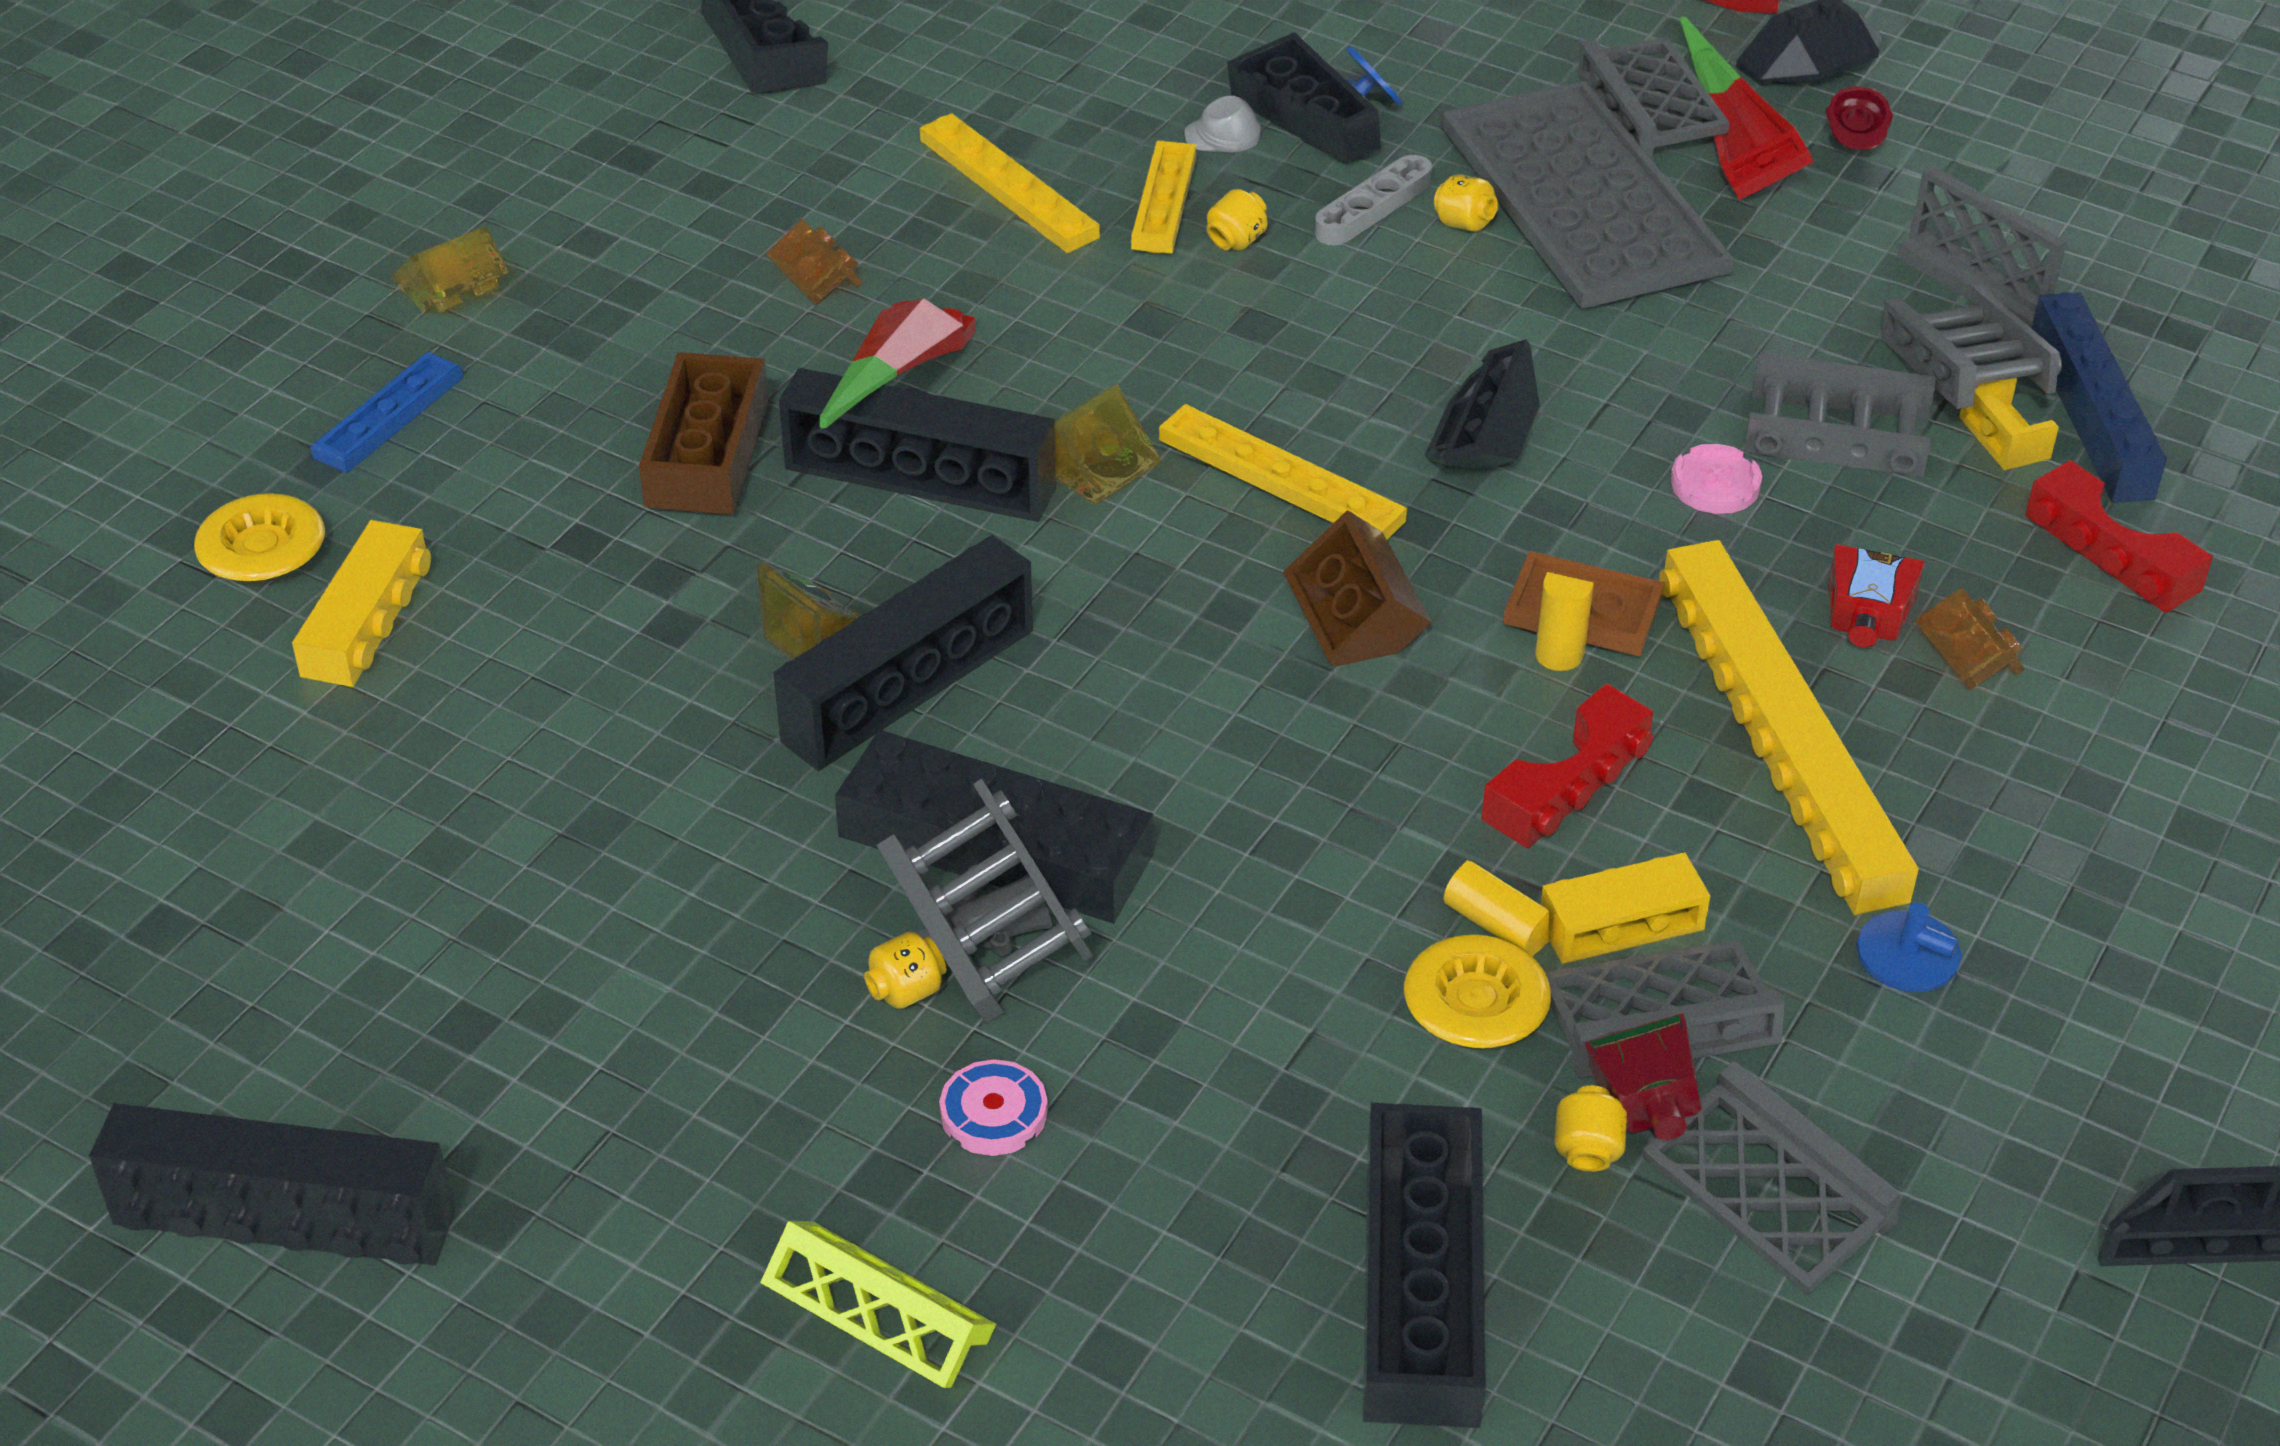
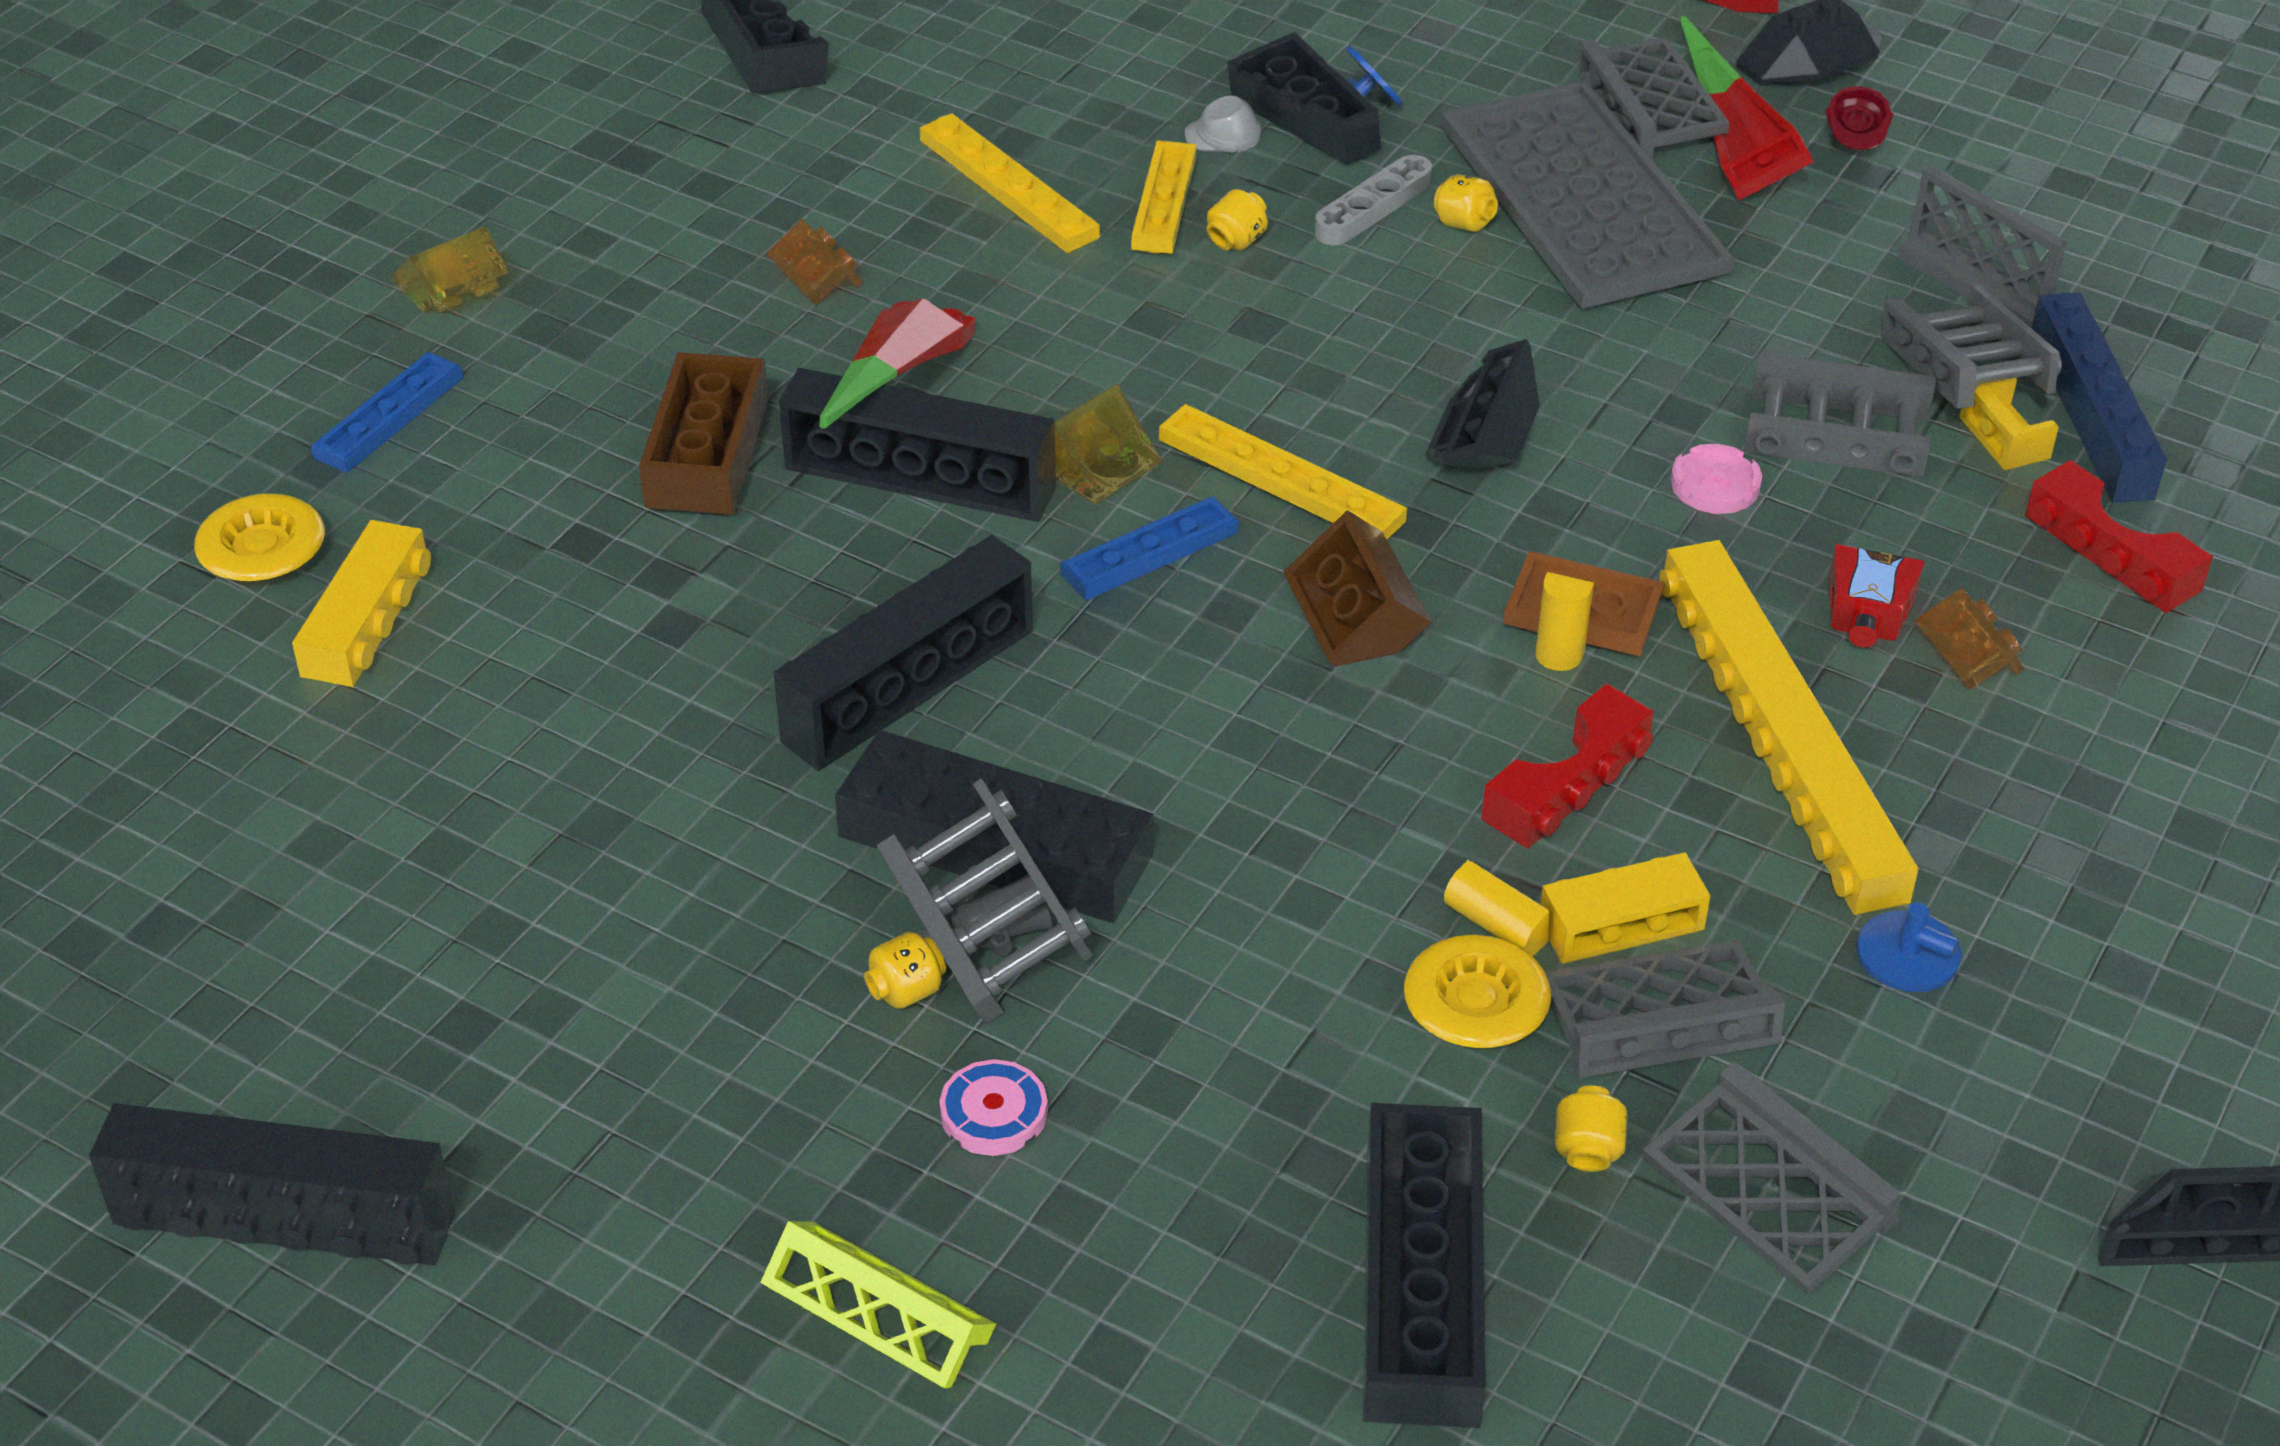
(797, 610): clear yellow slope -> none
(1149, 548): none -> blue tile
(1649, 1074): dark red torso -> none

